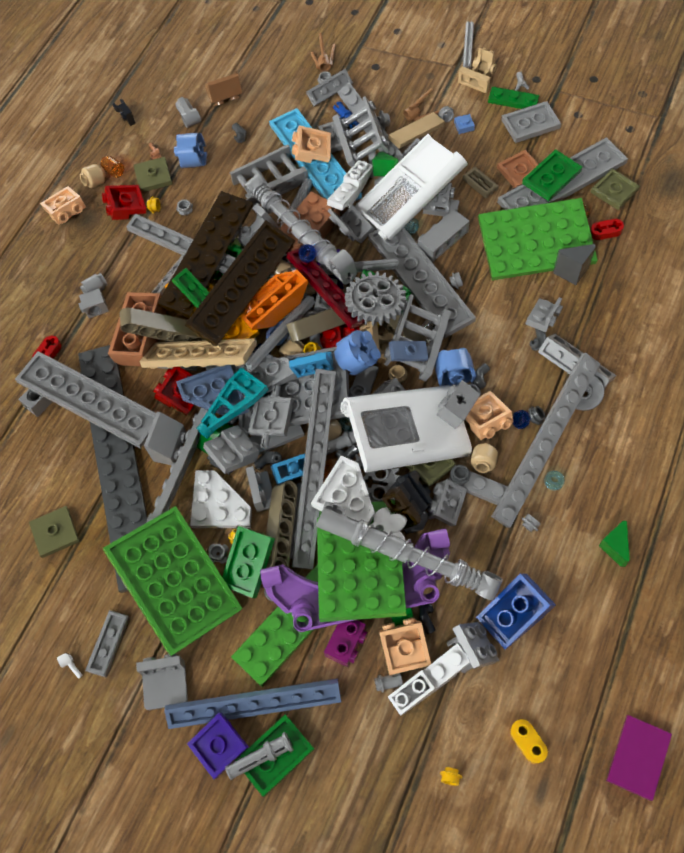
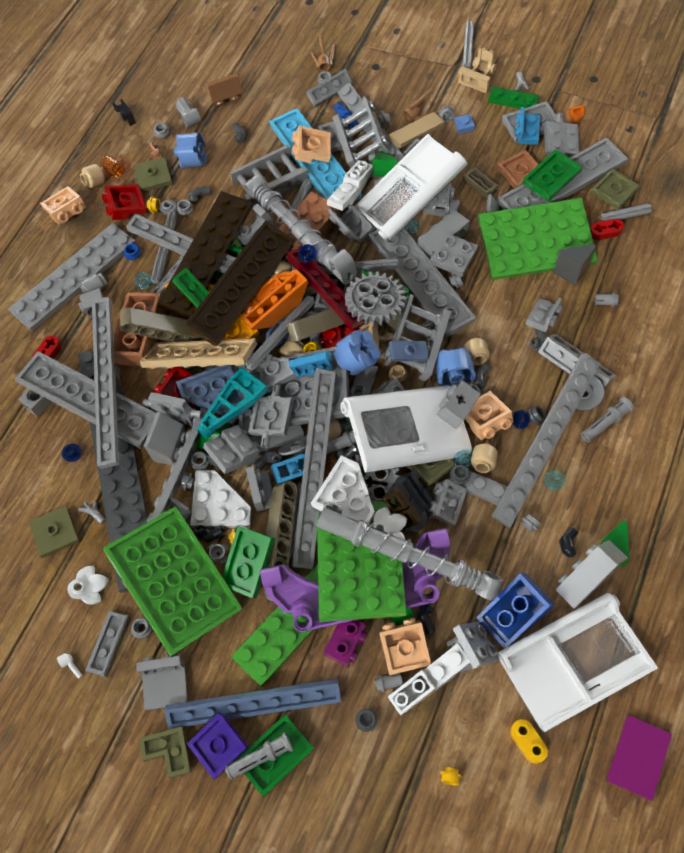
(66, 280): none -> light grey plate
(73, 456): none -> clear blue plate
(90, 583): none -> white plate
(93, 511): none -> light grey bar
(105, 384): none -> light grey plate
(132, 251): none -> blue plate
(137, 624): none -> light grey plate
(140, 277): none -> clear light blue plate
(161, 130): none -> light grey plate
(162, 251): none -> light grey axle
(167, 206): none -> light grey plate
(170, 745): none -> olive plate
(173, 407): none -> light grey plate
(183, 509): none -> light grey slope
(186, 481): none -> light grey plate
(199, 456): none -> light grey plate
(201, 191): none -> dark grey arm
(207, 534): none -> black arm
(294, 447): none -> light grey dish
(366, 720): none -> dark grey plate
(453, 254): none -> light grey plate
(463, 458): none -> clear light blue plate
(478, 350): none -> tan head
(492, 205): none -> light grey slope
(528, 128): none -> dark azure bracket
(561, 137): none -> light grey plate
(566, 542): none -> black arm
(573, 655): none -> white piece
(576, 113): none -> orange tile
(590, 573): none -> wedge
(606, 299): none -> light grey pin
(612, 415): none -> light grey pin
(627, 212): none -> light grey axle

